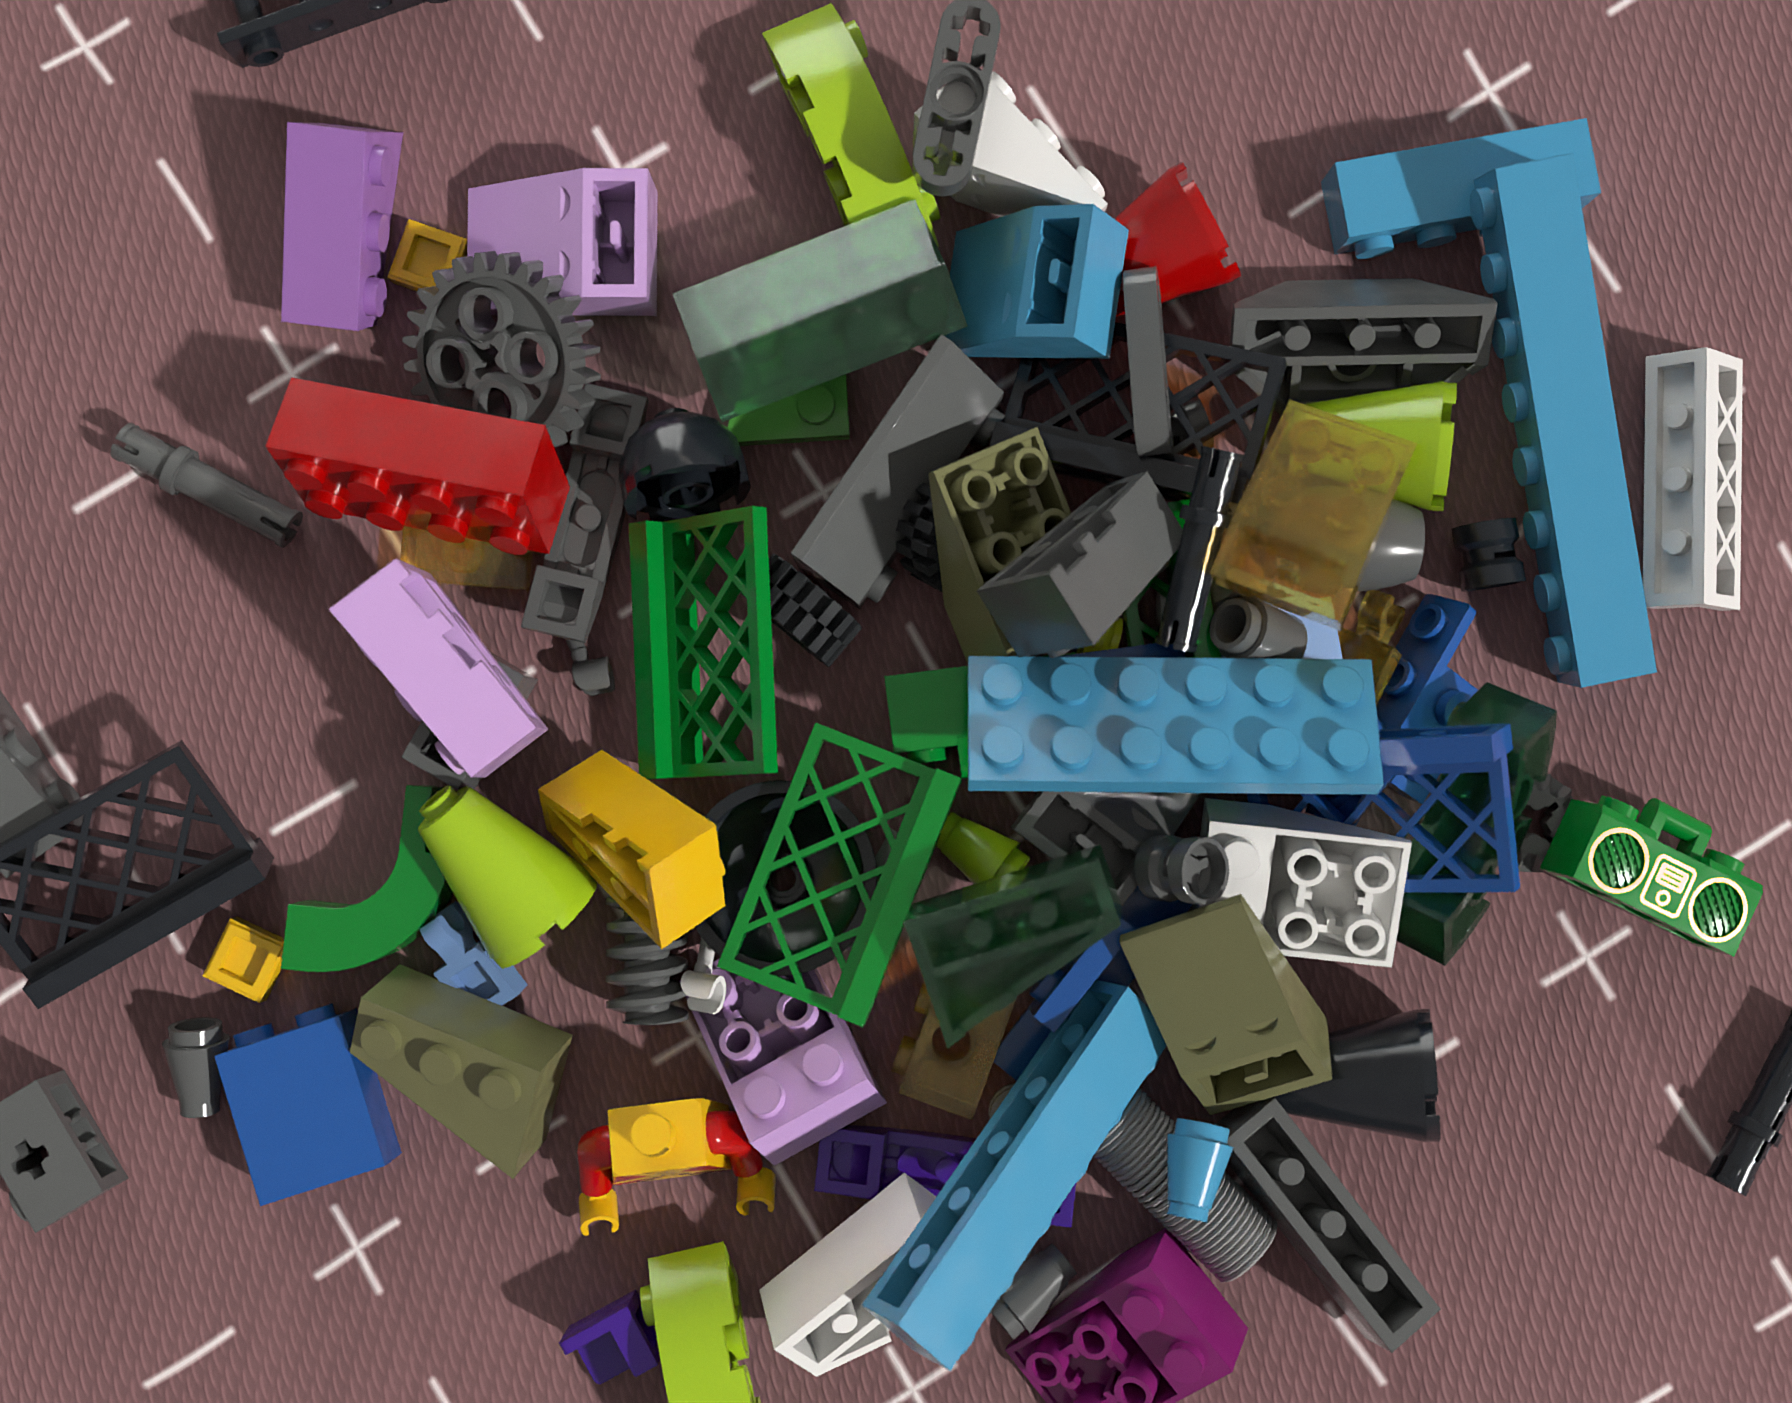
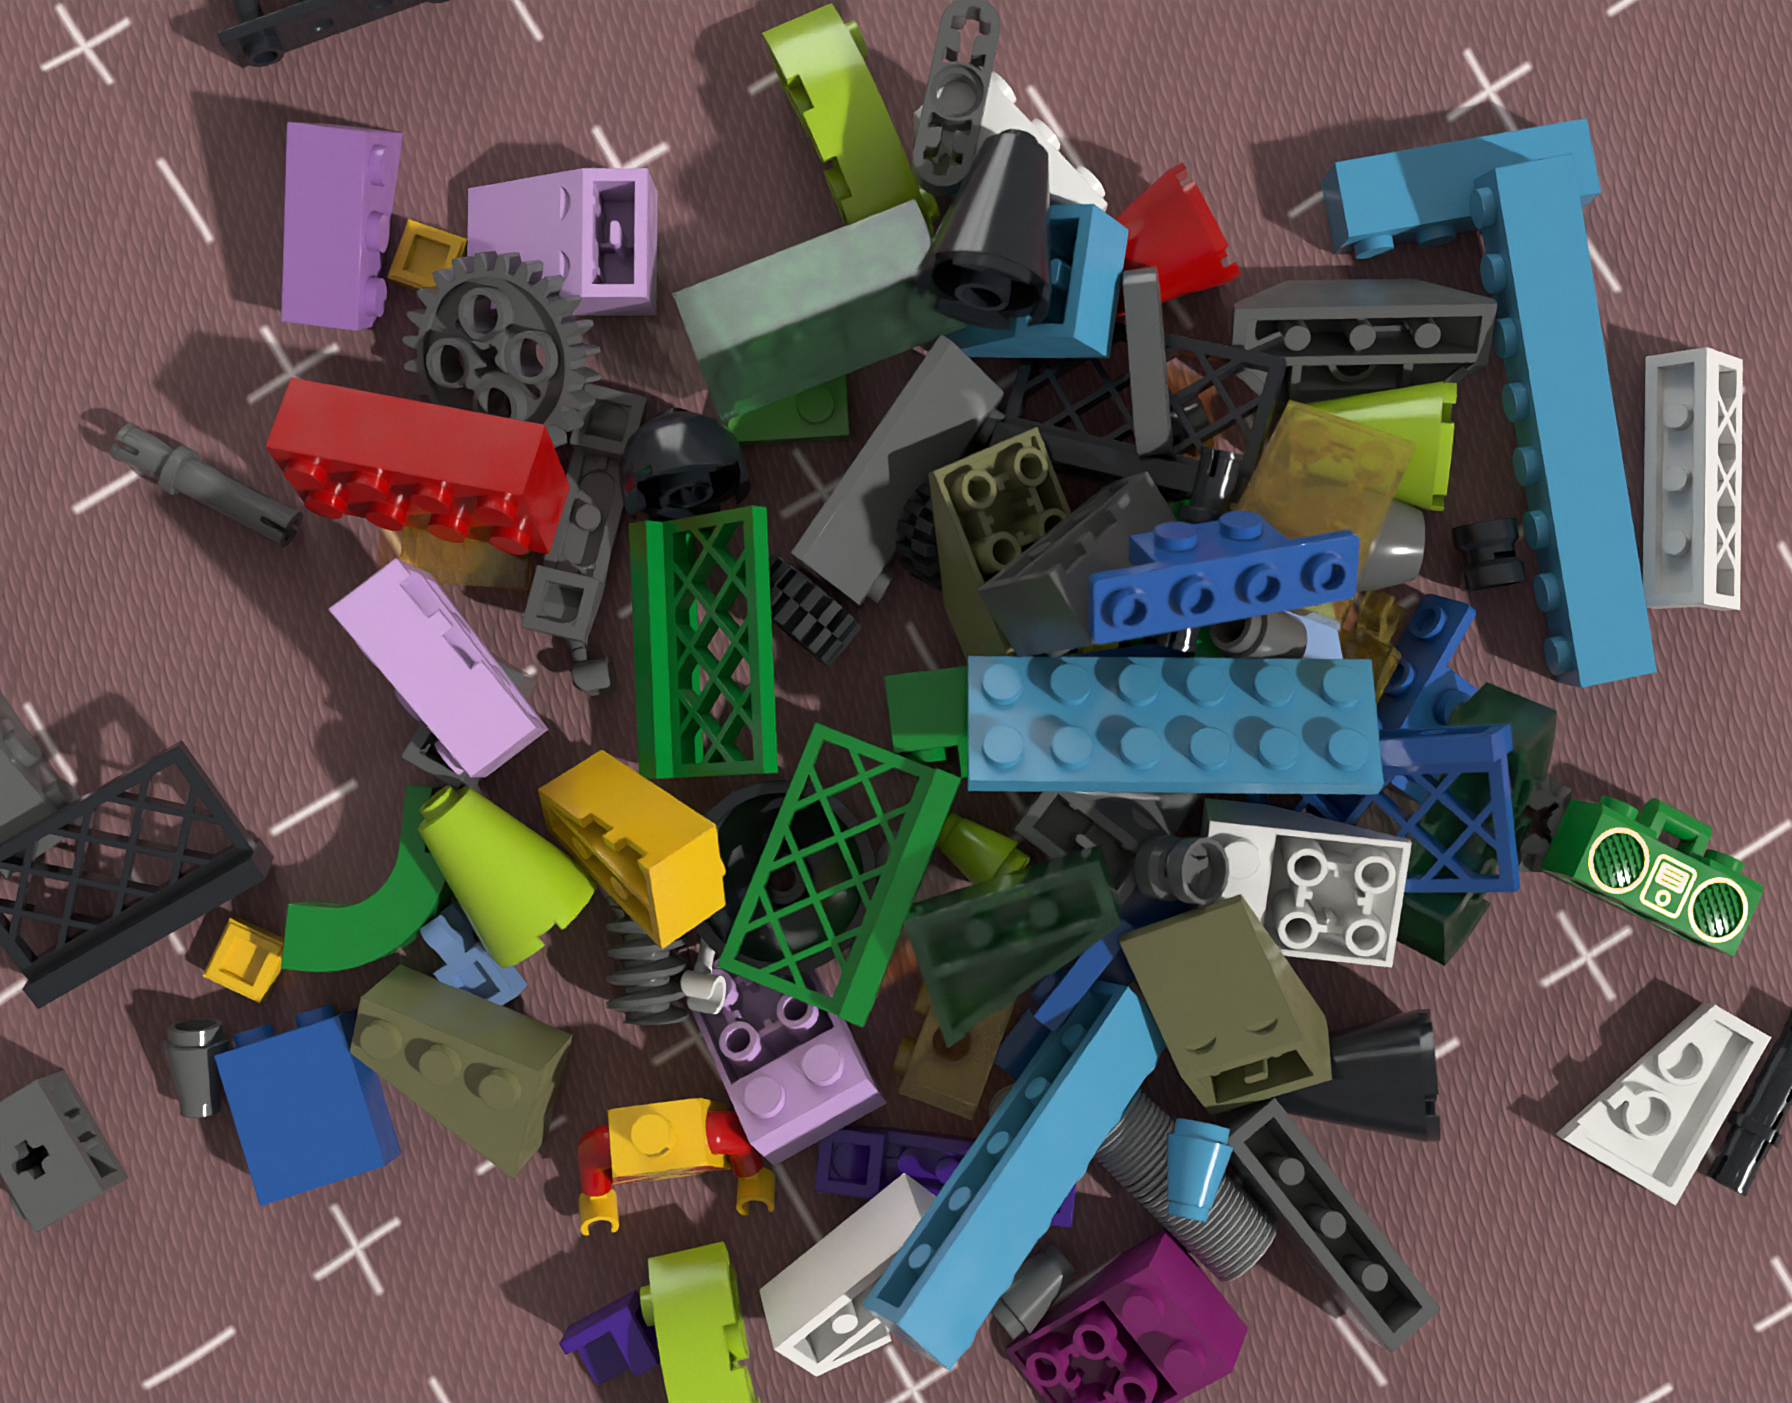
(995, 238): none -> black cone
(1218, 575): none -> blue bracket
(1670, 1102): none -> white wing

